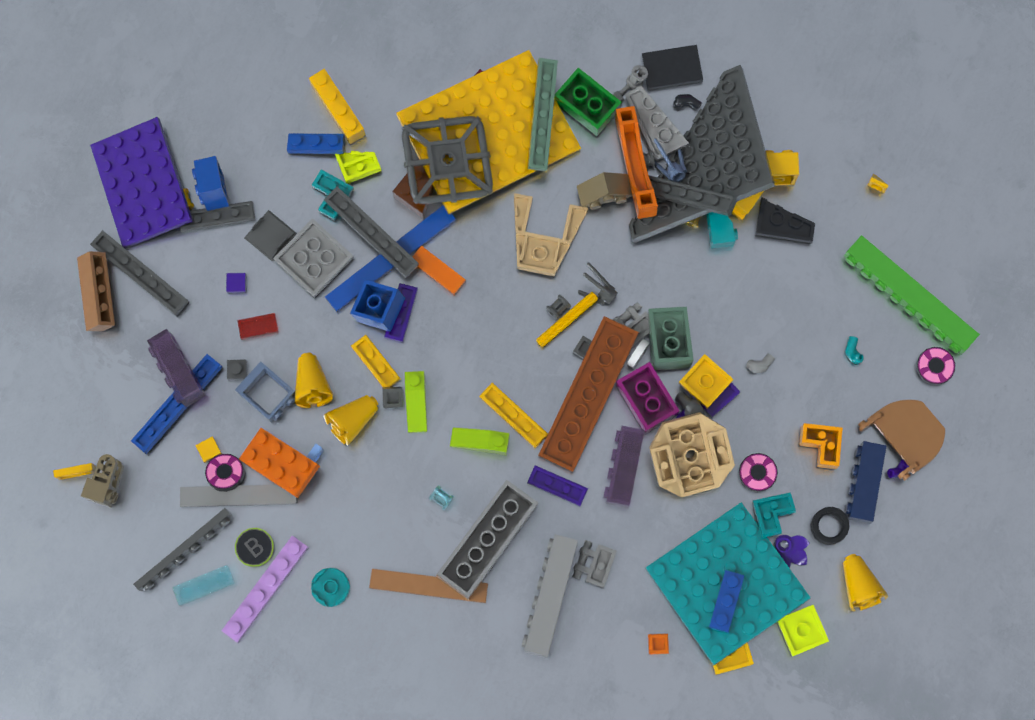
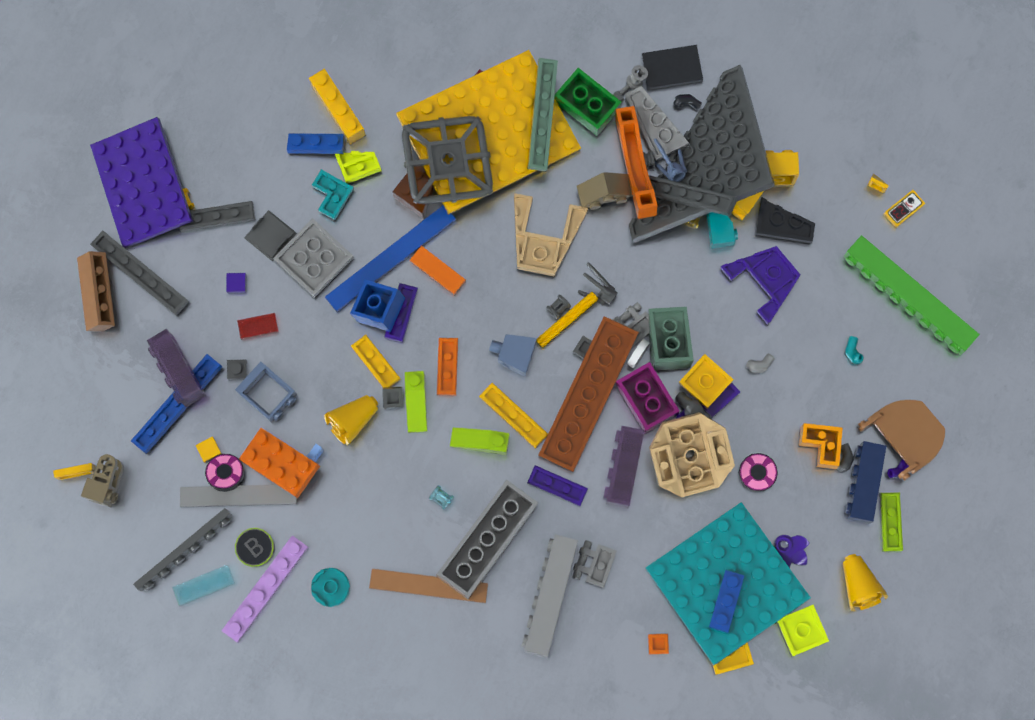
(210, 183): blue brick -> none
(311, 383): yellow cone -> none
(371, 232): dark grey plate -> none
(447, 366): none -> orange tile
(515, 352): none -> sand blue torso
(769, 509): teal plate -> none
(771, 272): none -> dark purple wing
(844, 523): black tyre -> none
(847, 459): none -> dark grey arm
(891, 522): none -> lime tile
(904, 208): none -> tile
(935, 366): tile -> none

